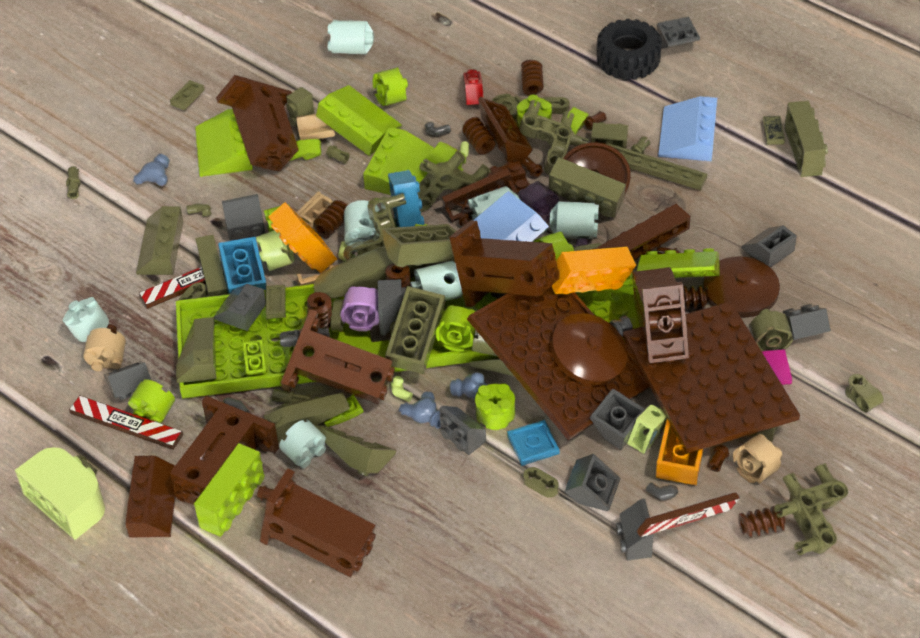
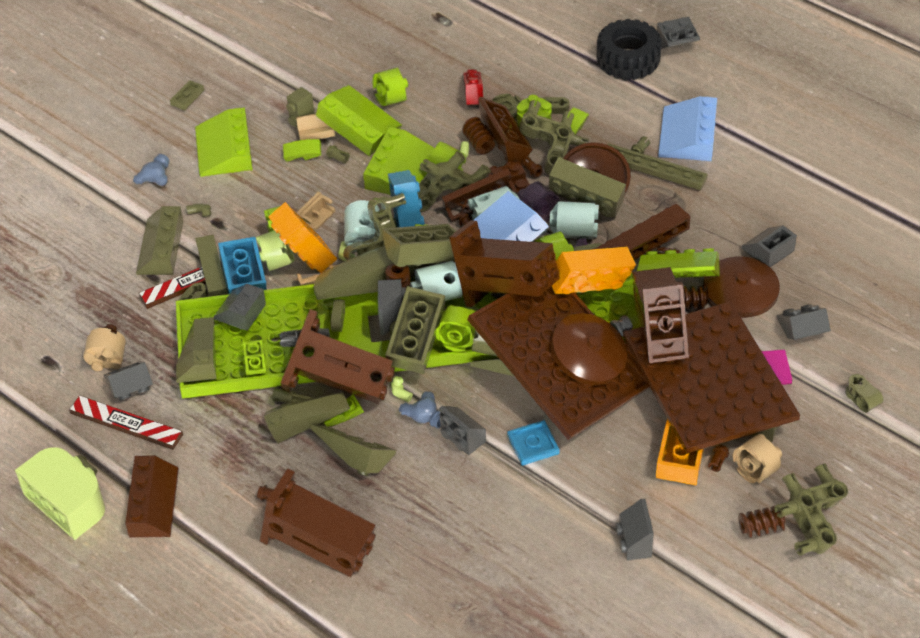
(73, 182): olive pin -> none
(85, 317): light aqua brick -> none
(151, 401): lime brick -> none
(223, 431): reddish brown brick -> none
(229, 490): lime brick -> none
(236, 403): dark grey arm -> none
(243, 217): dark grey slope -> none
(261, 121): reddish brown brick -> none
(275, 301): olive tile -> none
(303, 443): light aqua brick -> none
(322, 304): reddish brown piece -> none
(330, 219): reddish brown piece -> none
(350, 37): light aqua cylinder -> none
(360, 308): lavender brick -> none
(437, 131): dark grey arm -> none
(468, 386): sand blue animal -> none
(495, 406): lime brick -> none
(532, 77): reddish brown piece -> none
(540, 482): olive beam -> none
(592, 483): dark grey slope -> none
(597, 118): reddish brown pin -> none
(610, 133): olive brick -> none
(616, 418): dark grey slope -> none
(652, 419): yellowish green torso -> none
(662, 493): dark grey arm -> none
(687, 514): tile -> none
(771, 330): olive brick -> none
(773, 130): olive tile -> none
(805, 138): olive brick -> none

